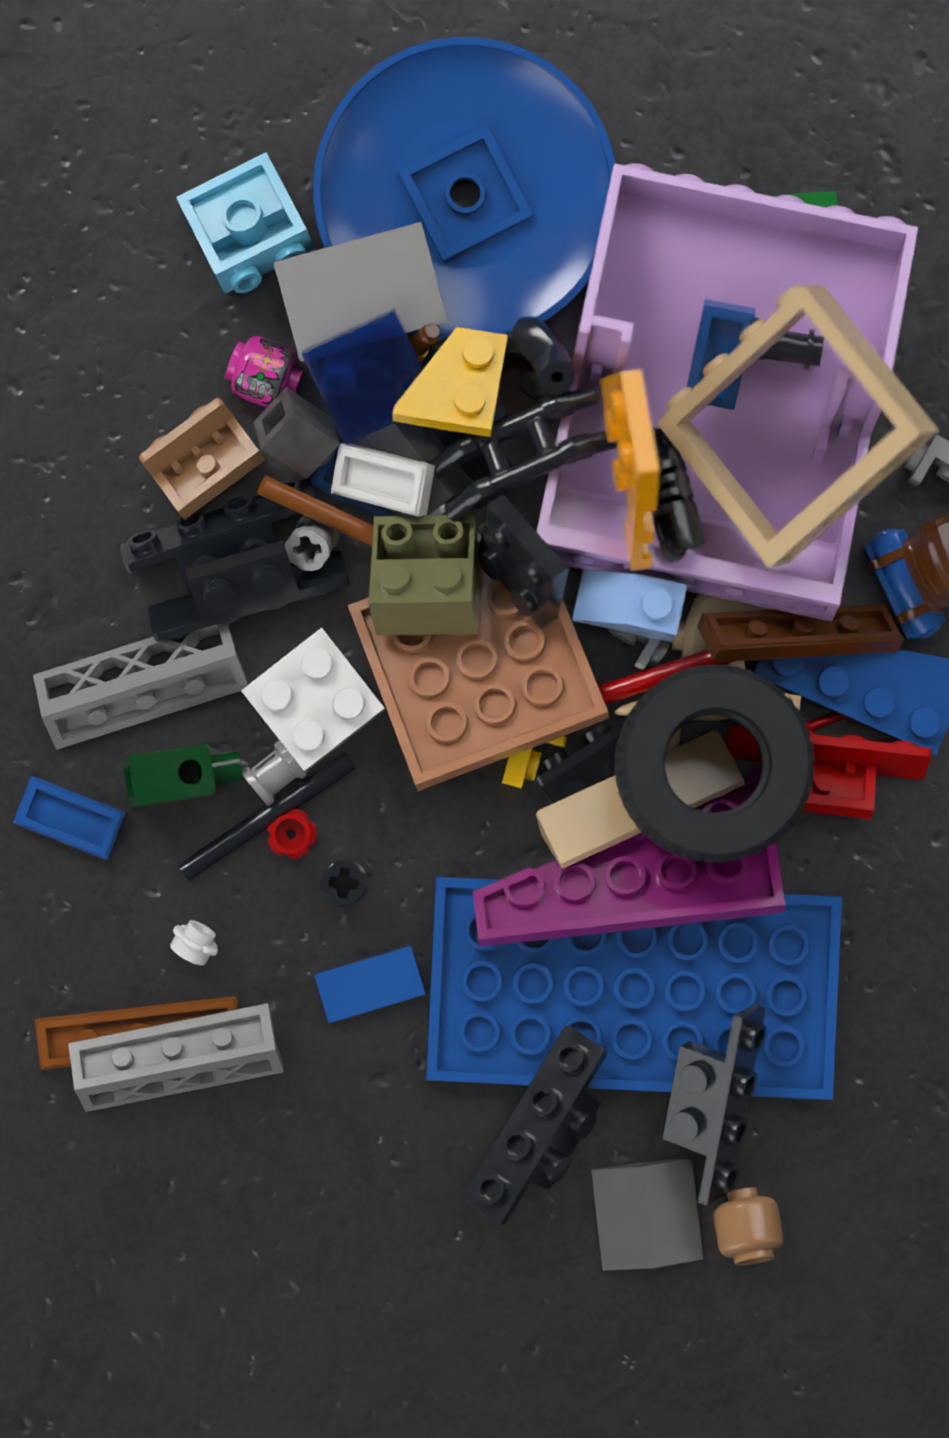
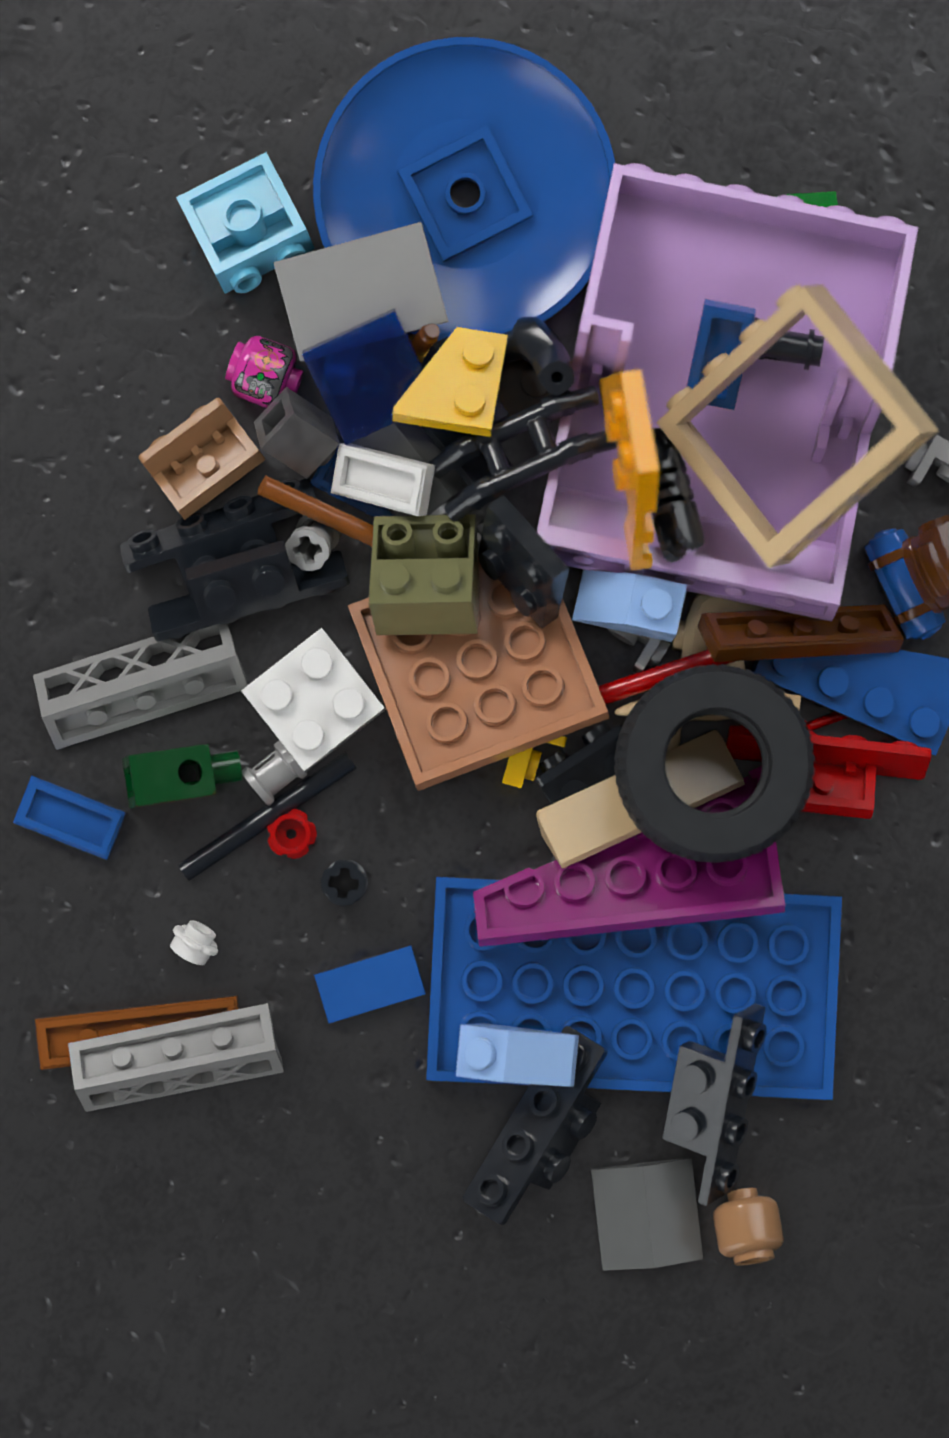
(517, 1055): none -> light blue slope

